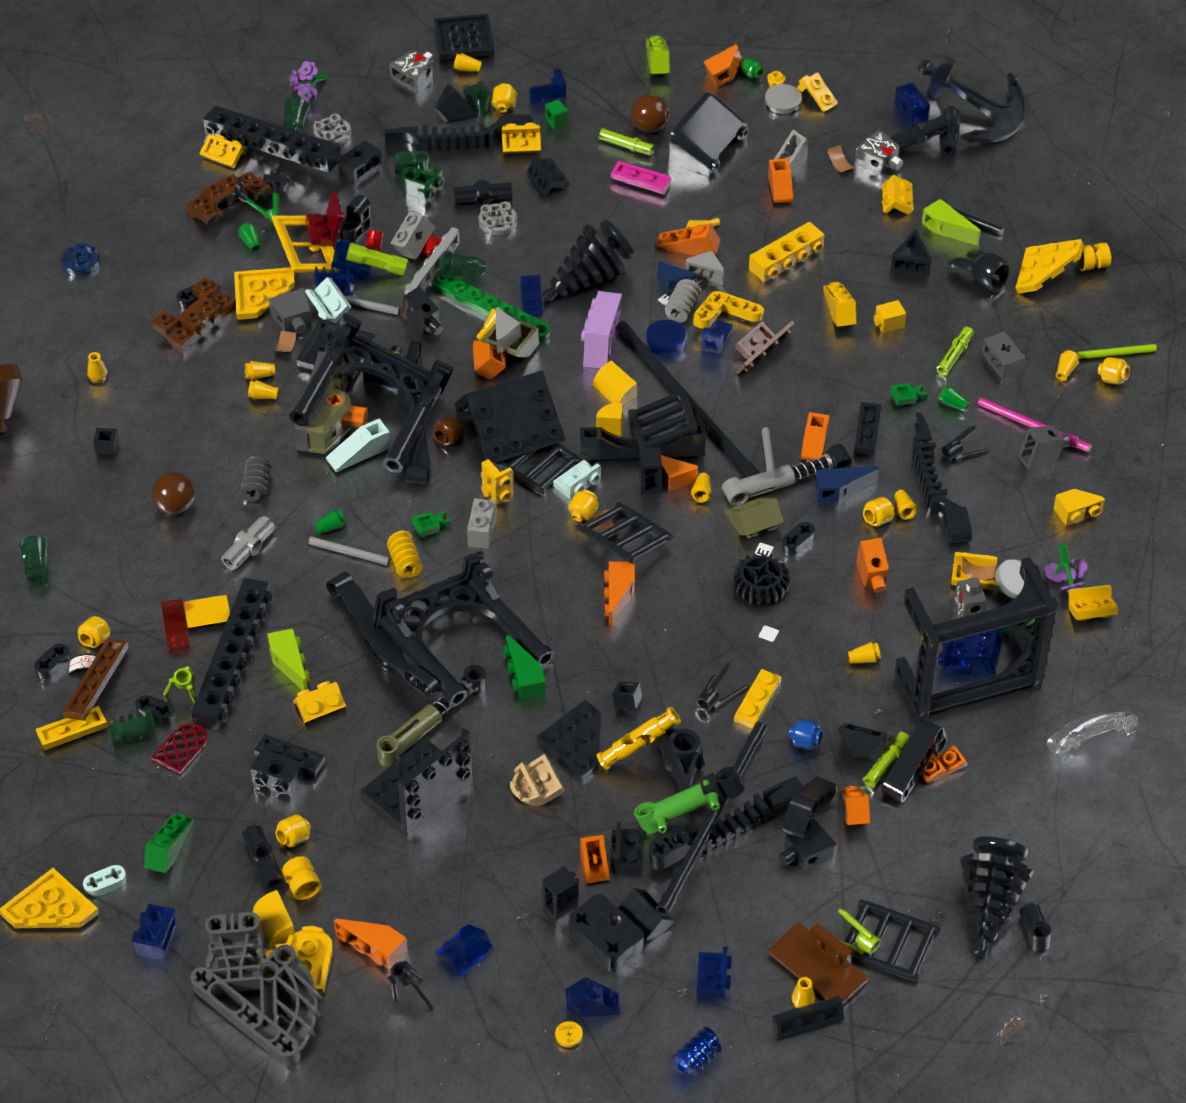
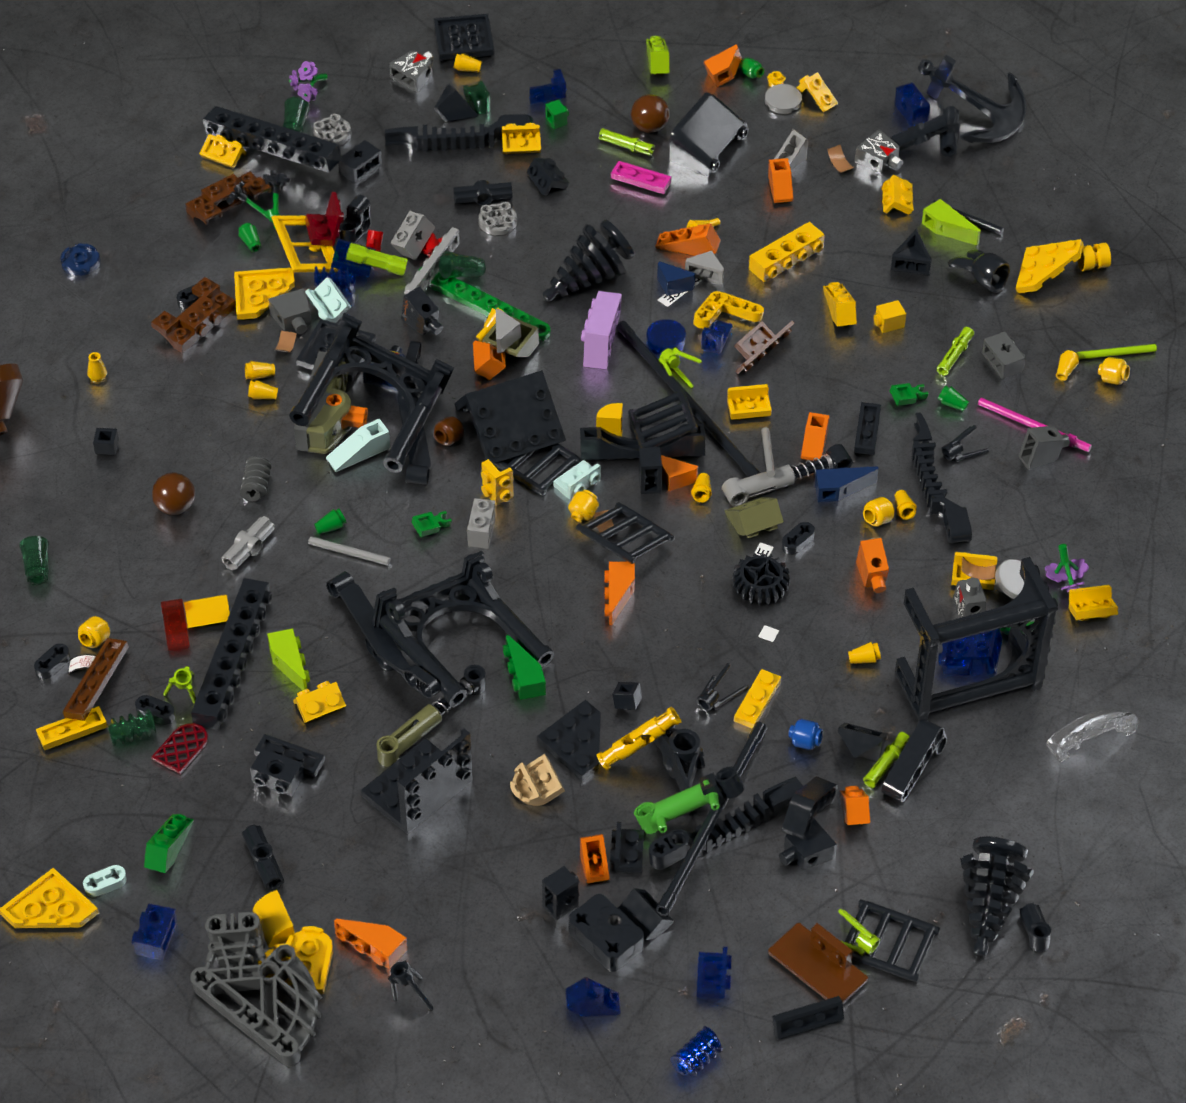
(293, 831): yellow head -> none
(301, 878): yellow wheel -> none
(373, 305): light grey bar -> none
(404, 554): yellow piece -> none
(411, 159): clear green piece -> none
(422, 183): dark green pin -> none
(465, 948): clear blue bracket -> none
(504, 98): yellow head -> none
(531, 294): clear blue bracket -> none
(569, 1034): yellow piece -> none
(615, 384): yellow brick -> none
(671, 359): none -> lime plant
(682, 300): light grey piece -> none
(748, 401): none -> yellow bracket
(803, 993): yellow cone -> none
(943, 765): orange slope -> none
(1077, 506): yellow slope -> none

